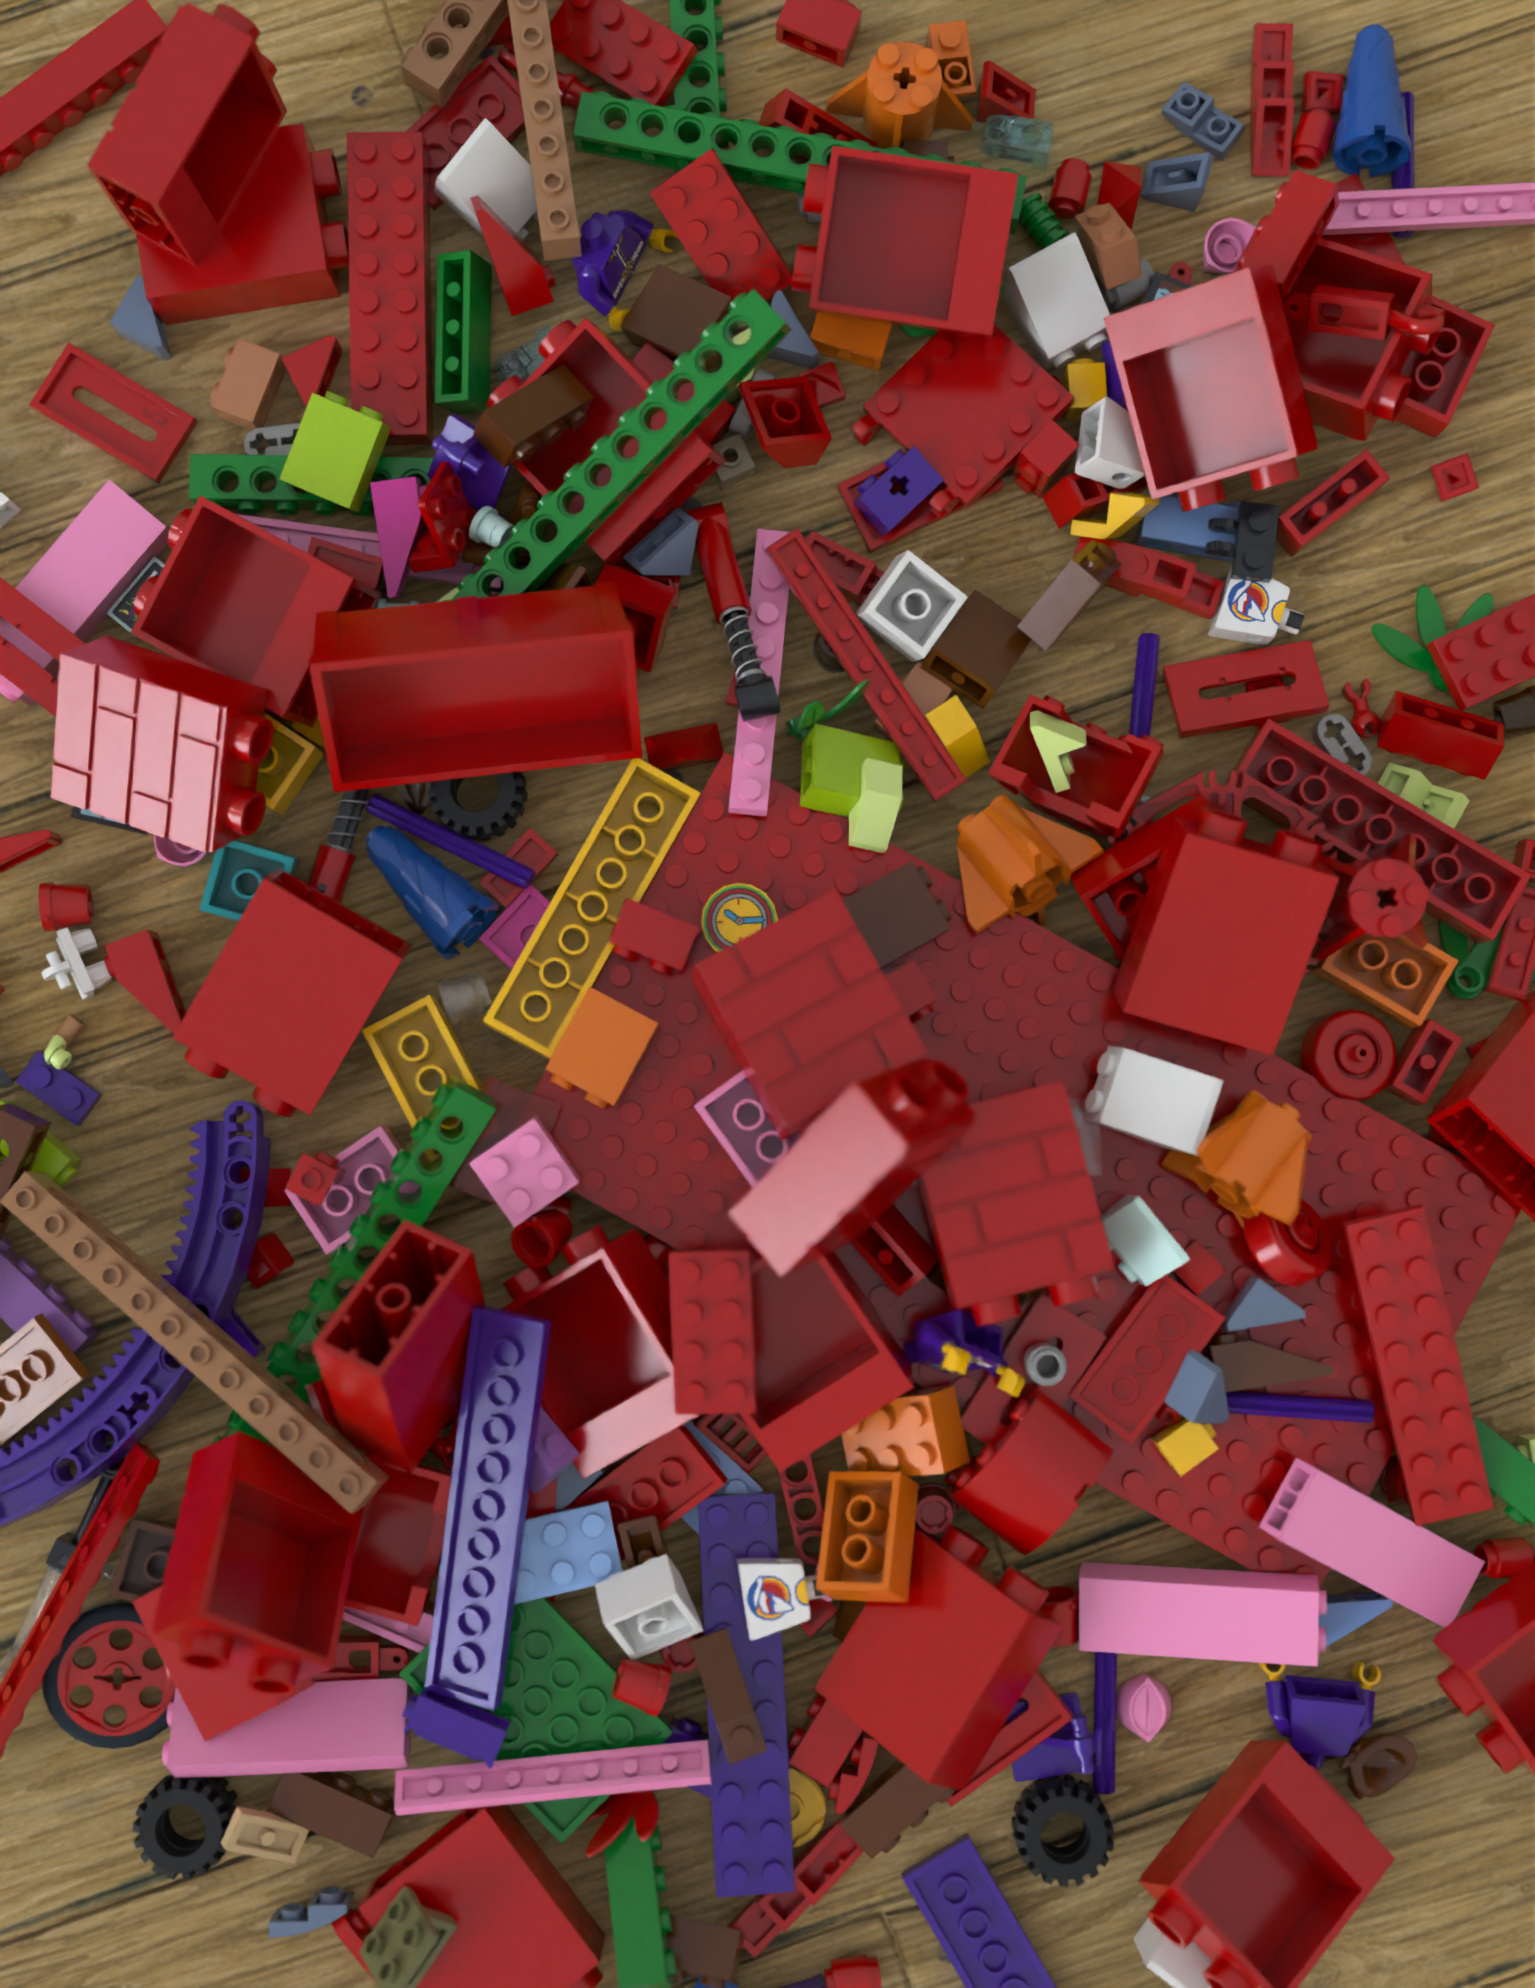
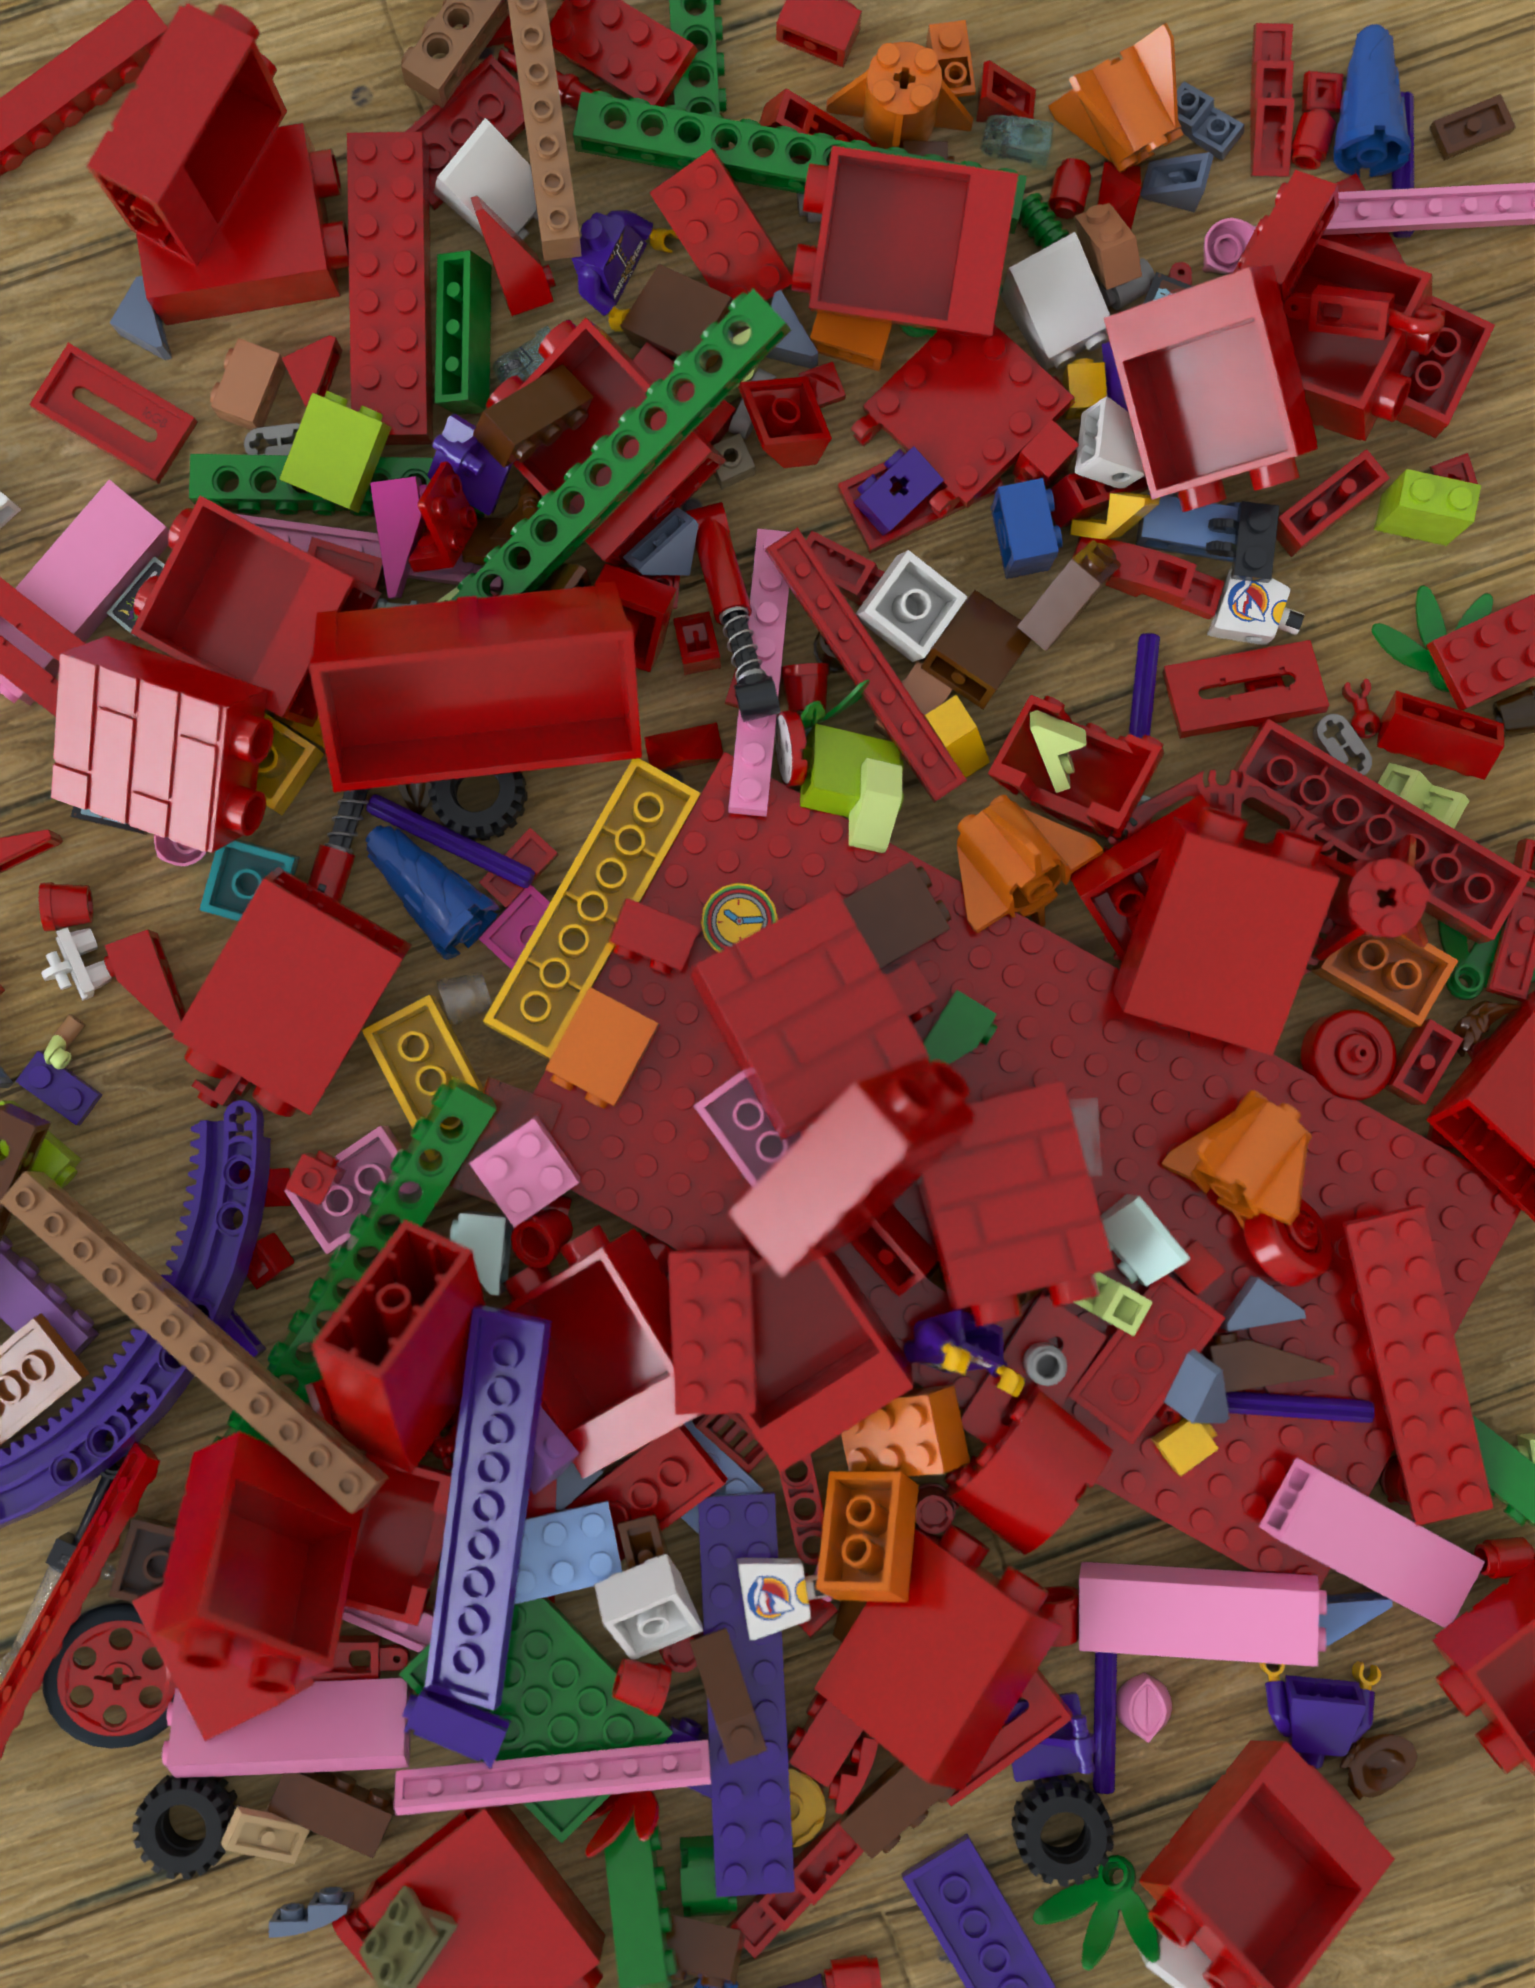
(225, 1092): none -> red bracket
(490, 527): light aqua piece -> none
(490, 1241): none -> light aqua slope
(697, 643): none -> red slope
(698, 1879): none -> green cylinder
(789, 743): none -> tile
(805, 684): none -> red piece
(959, 1029): none -> green slope
(1025, 528): none -> blue brick
(1110, 1900): none -> green plant
(1117, 1304): none -> yellowish green slope
(1126, 103): none -> orange brick
(1152, 1100): white slope -> none
(1427, 507): none -> lime brick
(1472, 127): none -> reddish brown plate
(1479, 1021): none -> reddish brown hat

